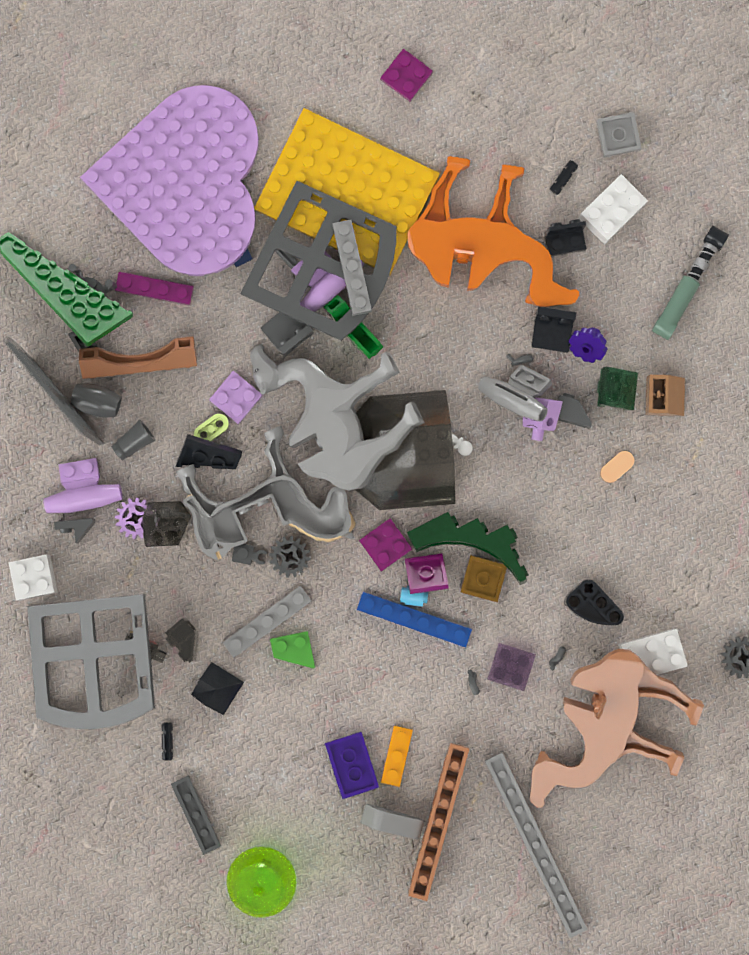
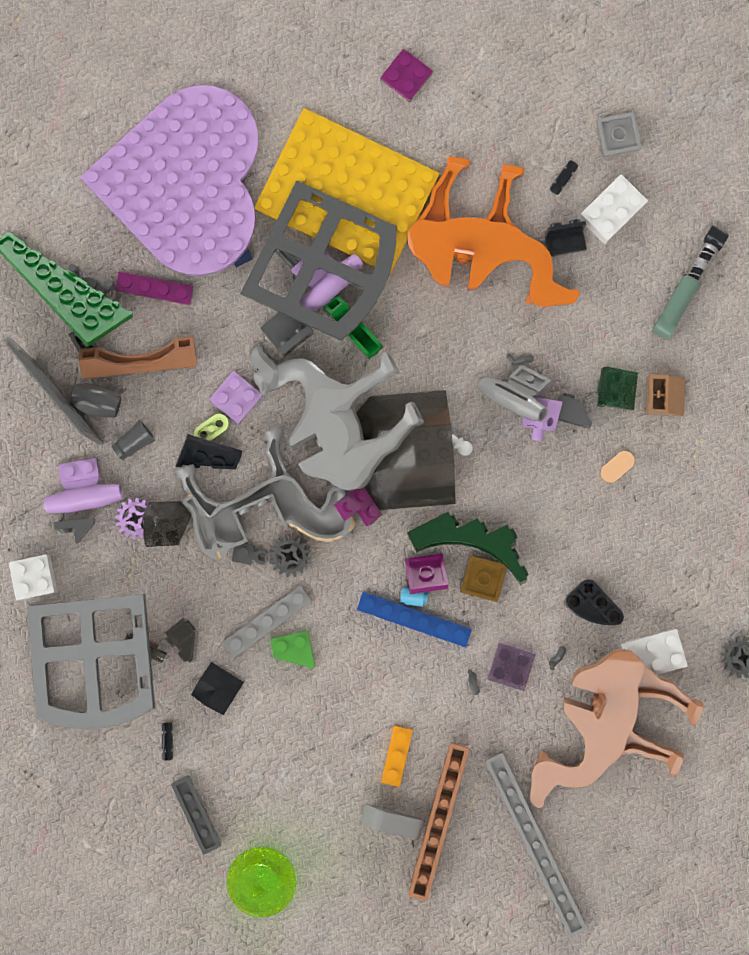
(351, 765): dark purple plate -> none
(352, 267): light grey plate -> none
(359, 502): none -> magenta plate
(385, 544): magenta plate -> none
(553, 329): black bracket -> none
(588, 344): dark purple plant -> none

